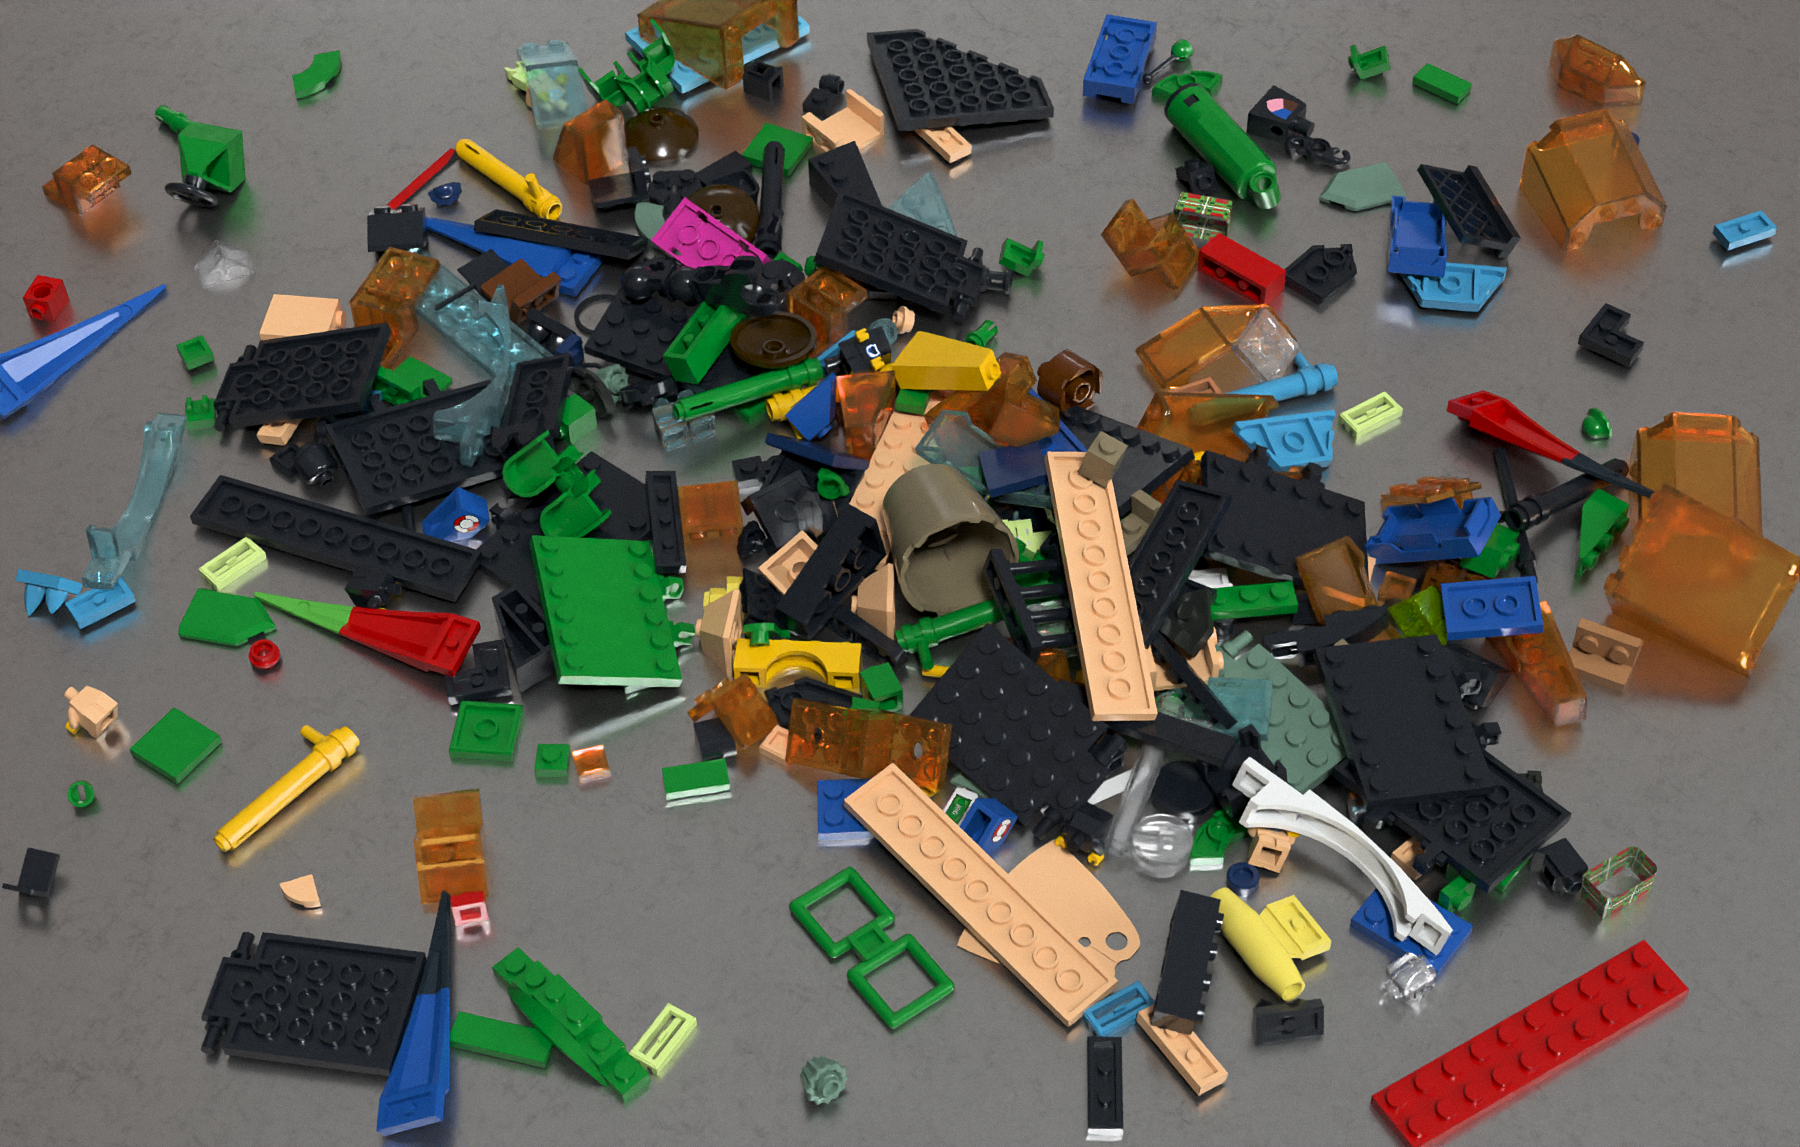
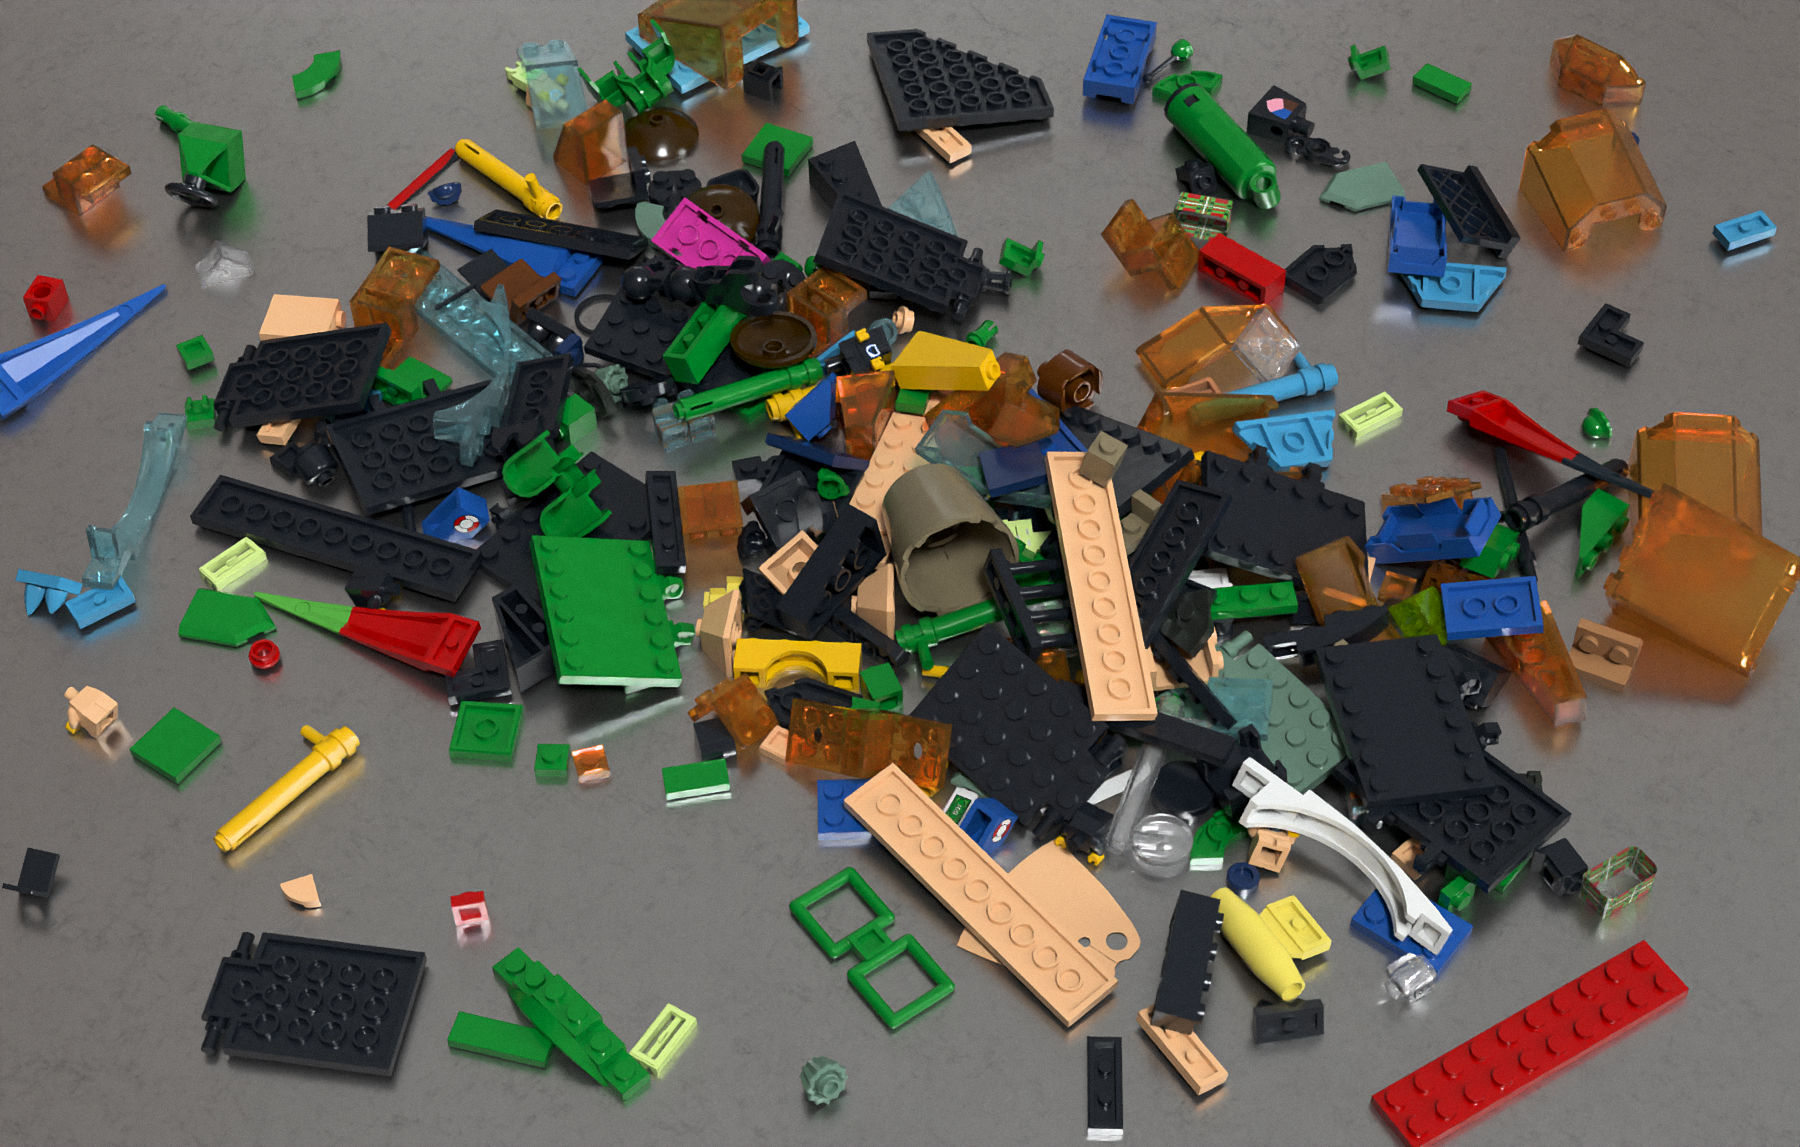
(74, 794): green hinge -> none
(422, 1066): blue plate -> none
(449, 844): clear orange bracket -> none
(725, 165): black tile -> none
(763, 632): green piece -> none
(823, 100): black plate -> none
(855, 123): light nougat panel -> none
(1124, 1011): dark azure tile -> none

